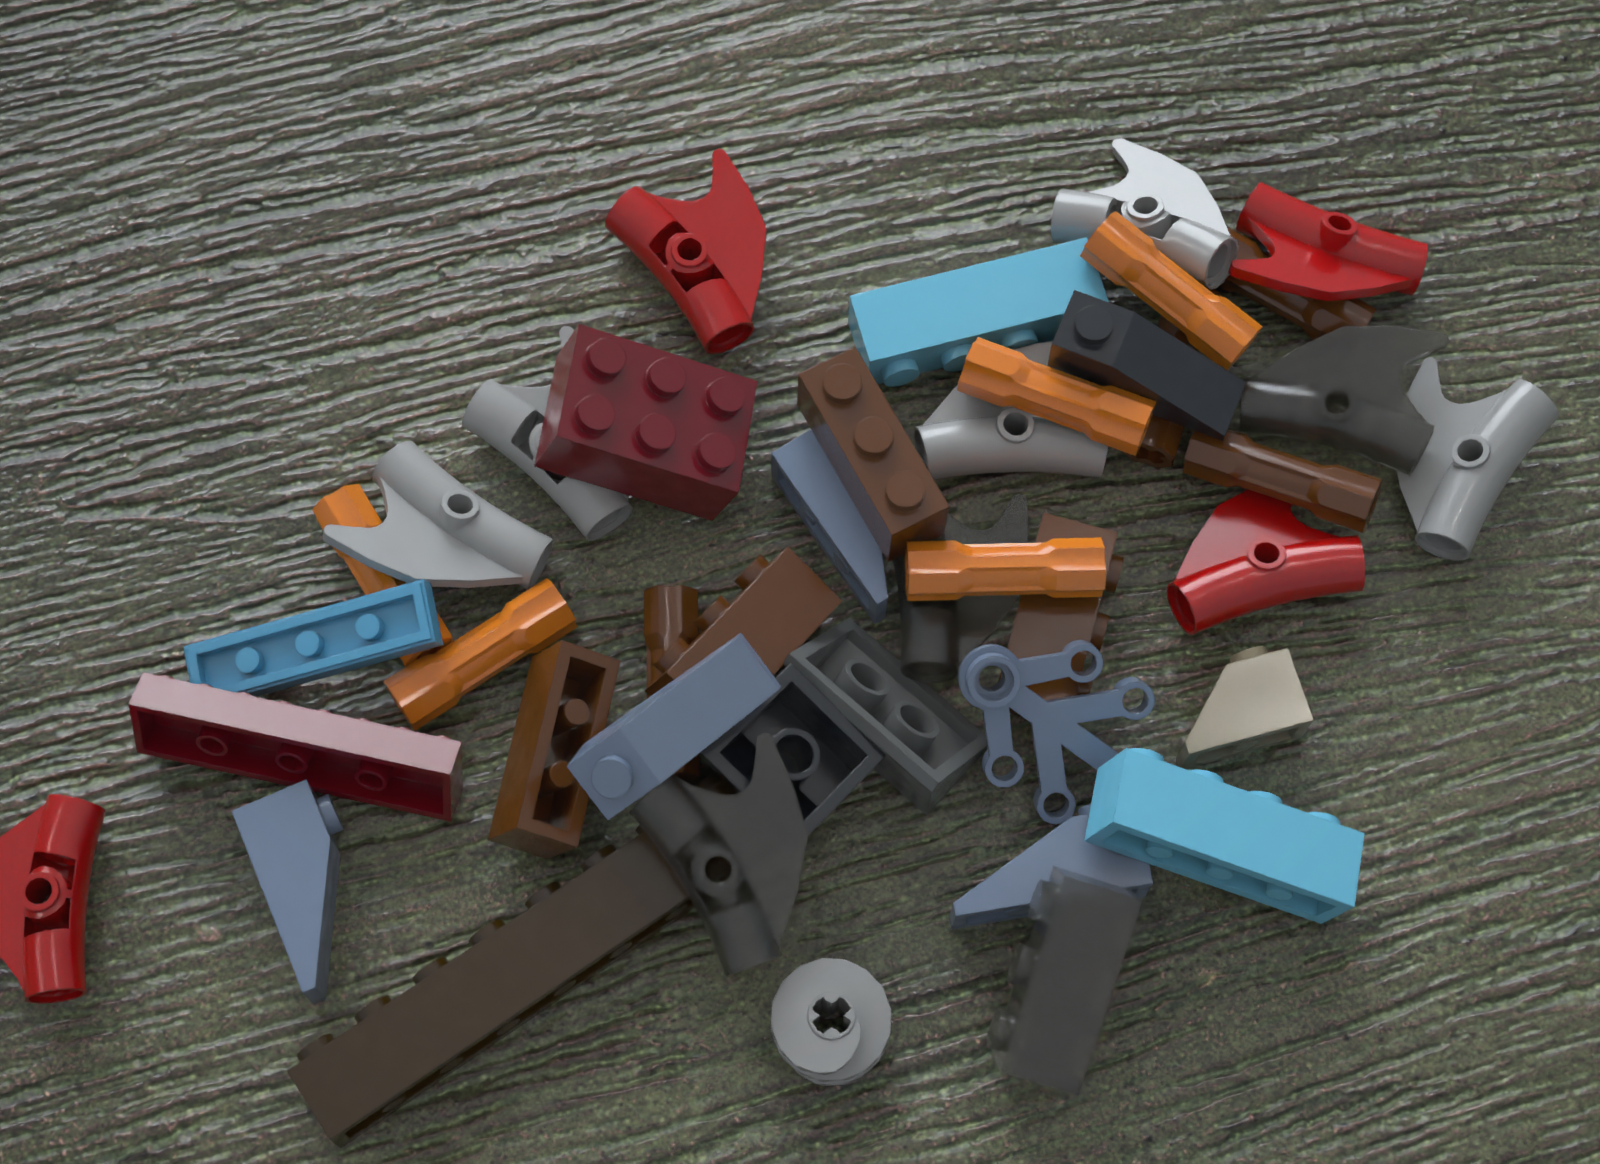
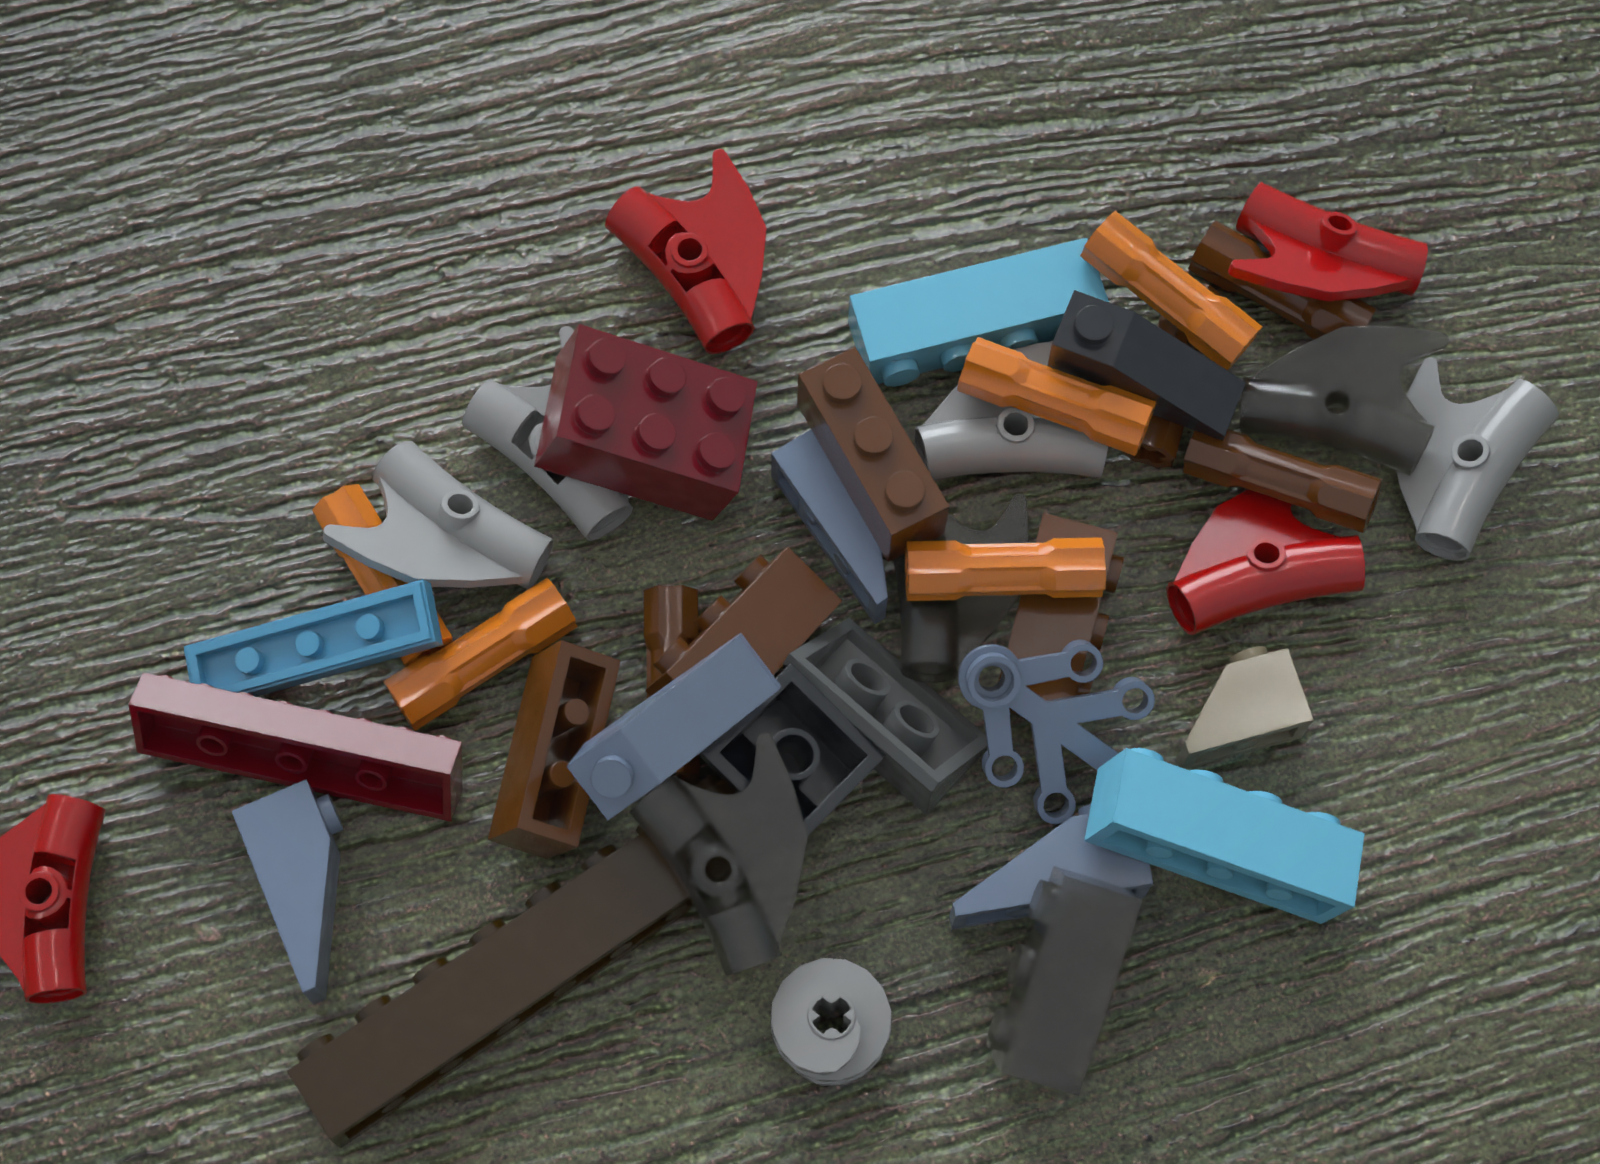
(1162, 202): light grey pin -> none

